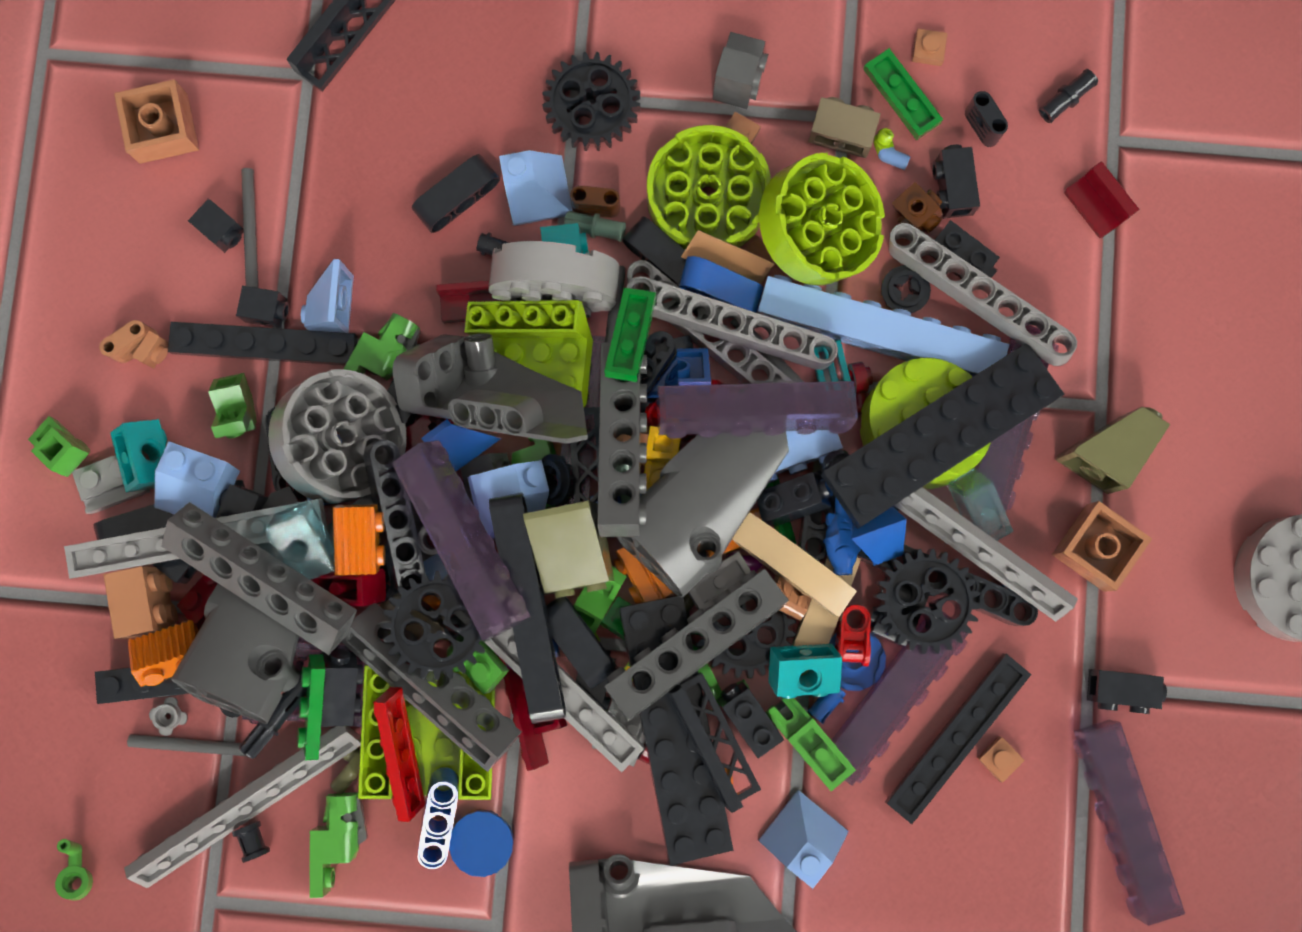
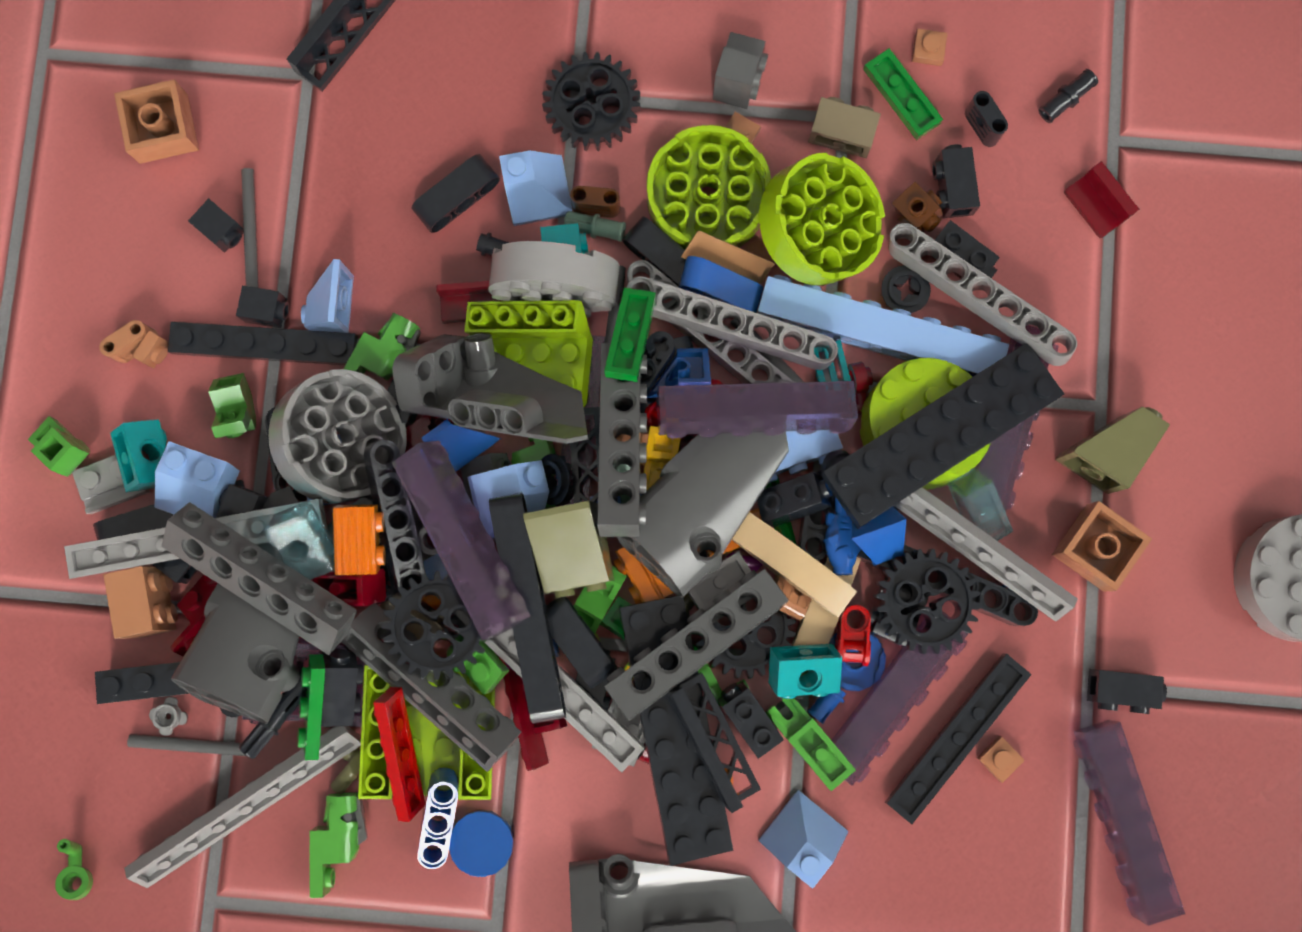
(159, 653): orange brick -> none
(251, 841): black bush -> none
(886, 150): arm -> none

